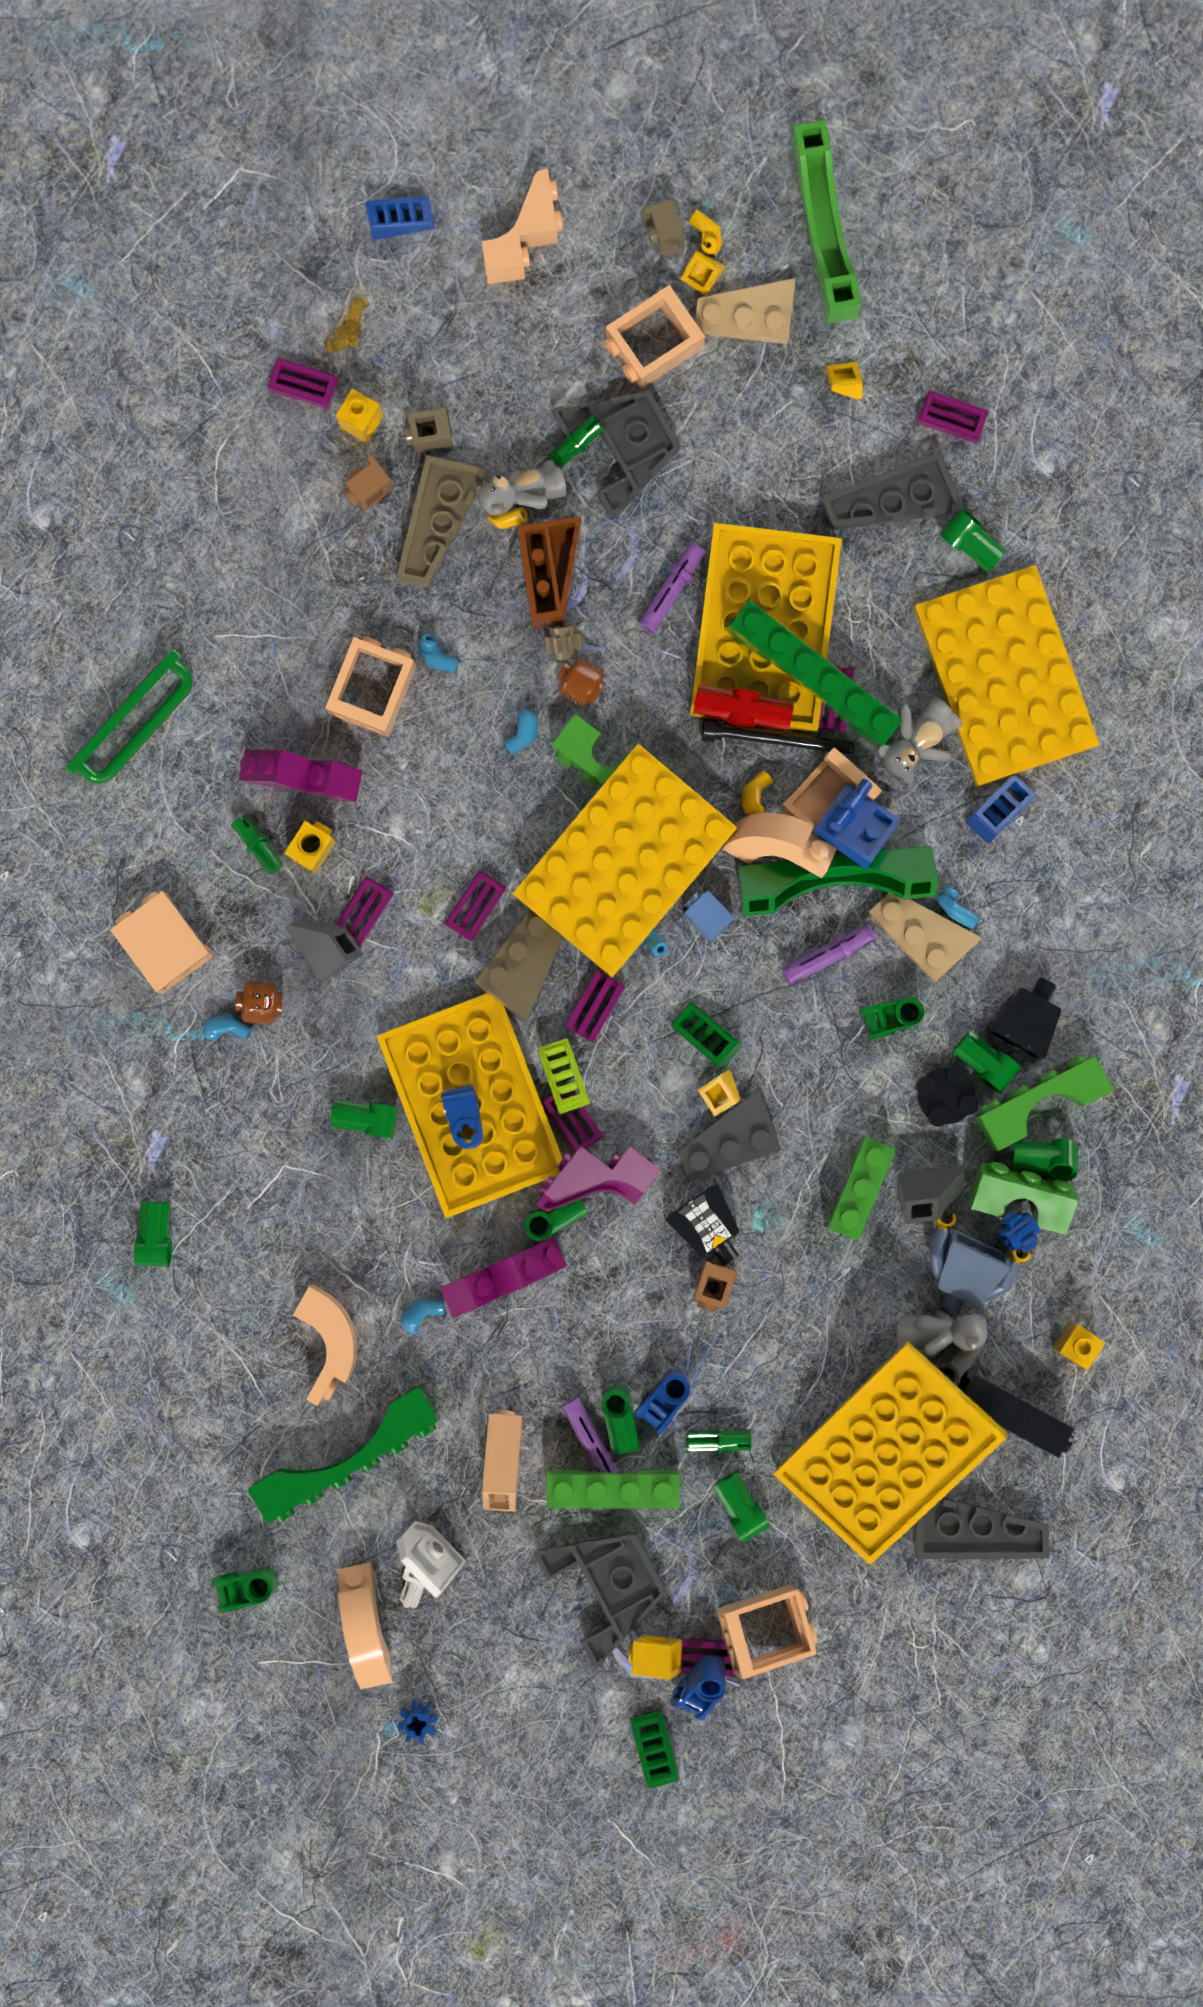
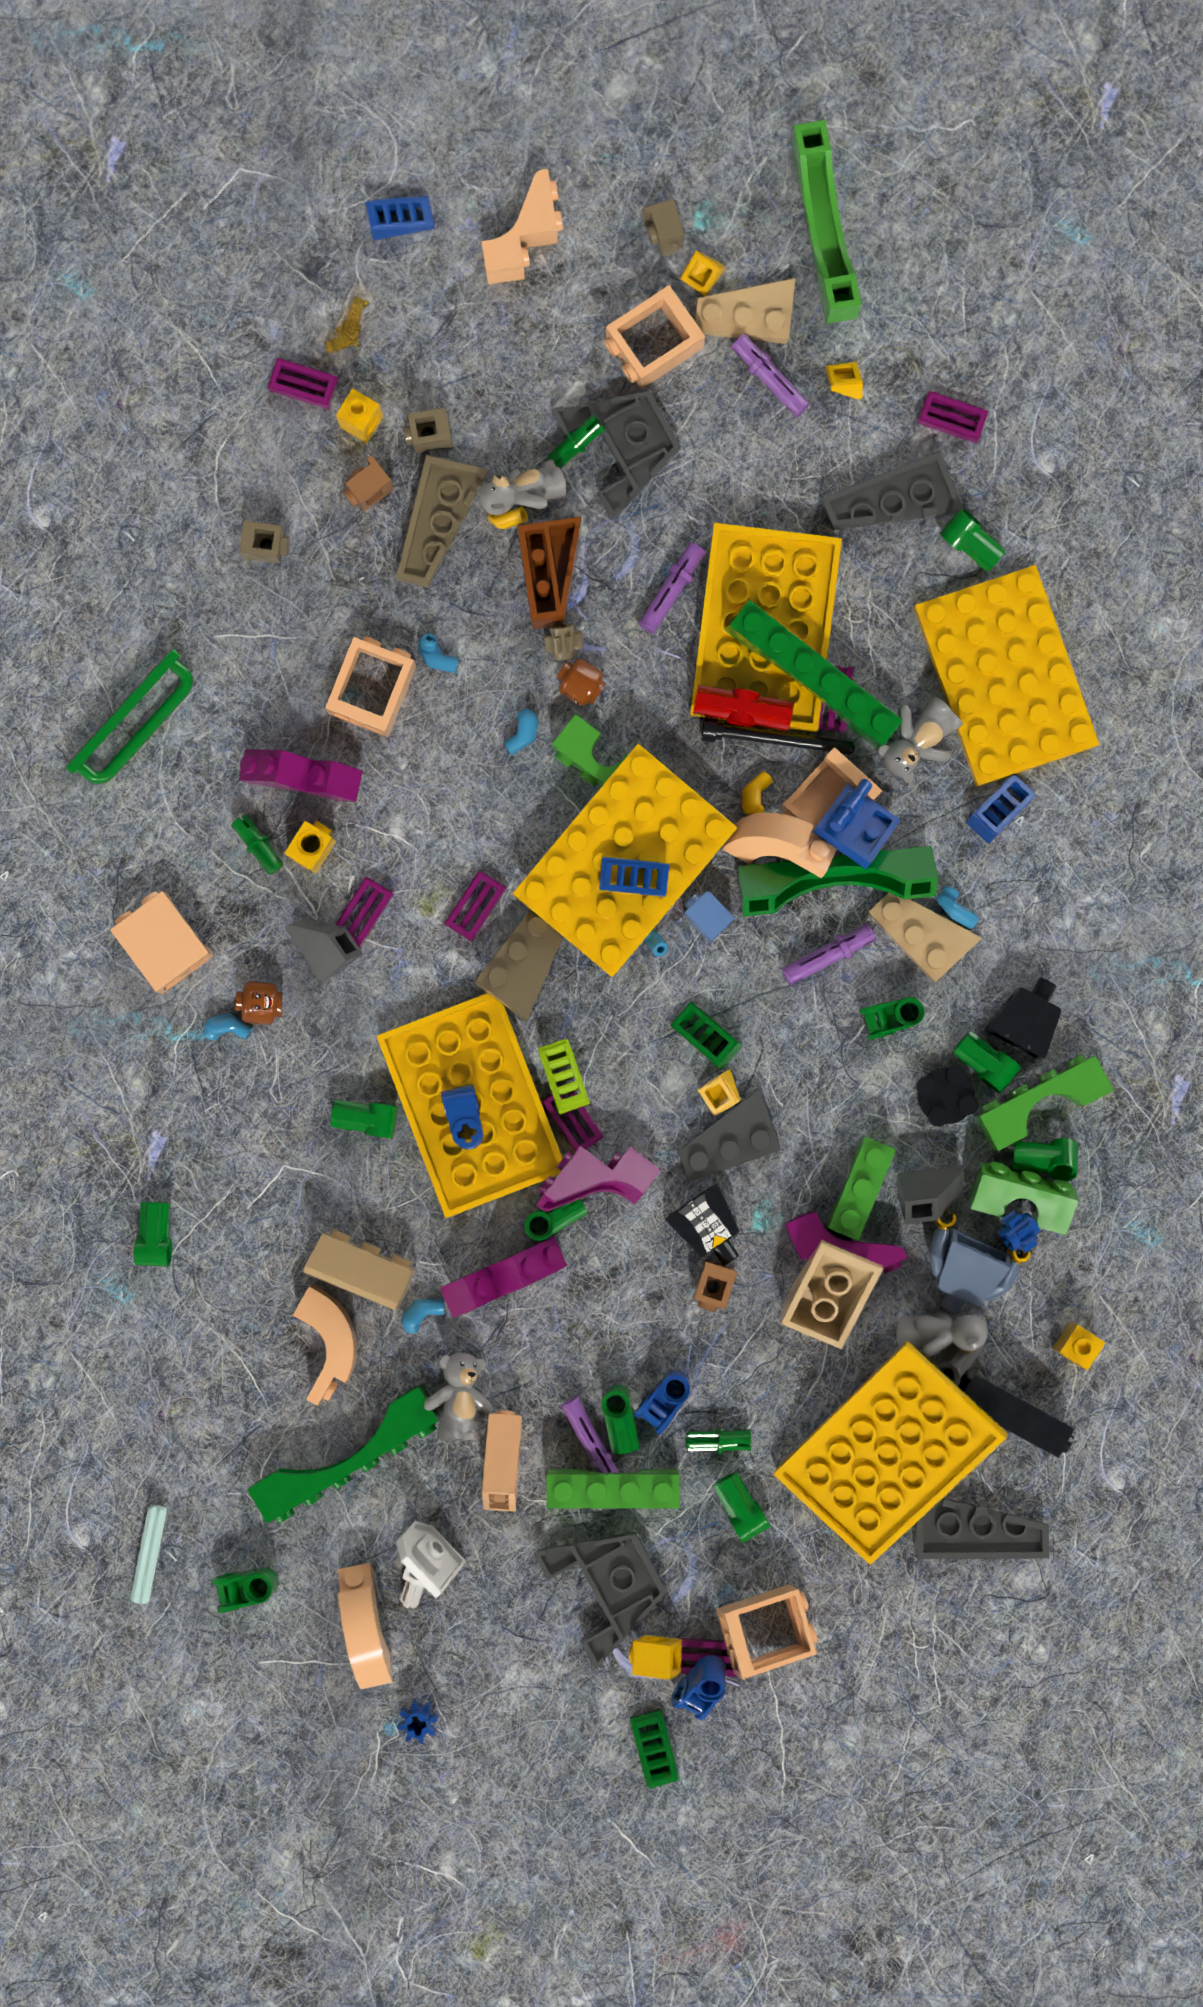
(148, 1554): none -> light aqua axle
(256, 534): none -> dark tan brick
(360, 1269): none -> tan slope
(459, 1397): none -> light grey piece
(607, 983): magenta tile -> none
(662, 877): none -> blue slope
(709, 231): yellow arm -> none
(770, 375): none -> medium lavender pin
(807, 1232): none -> magenta arch
(830, 1294): none -> tan slope

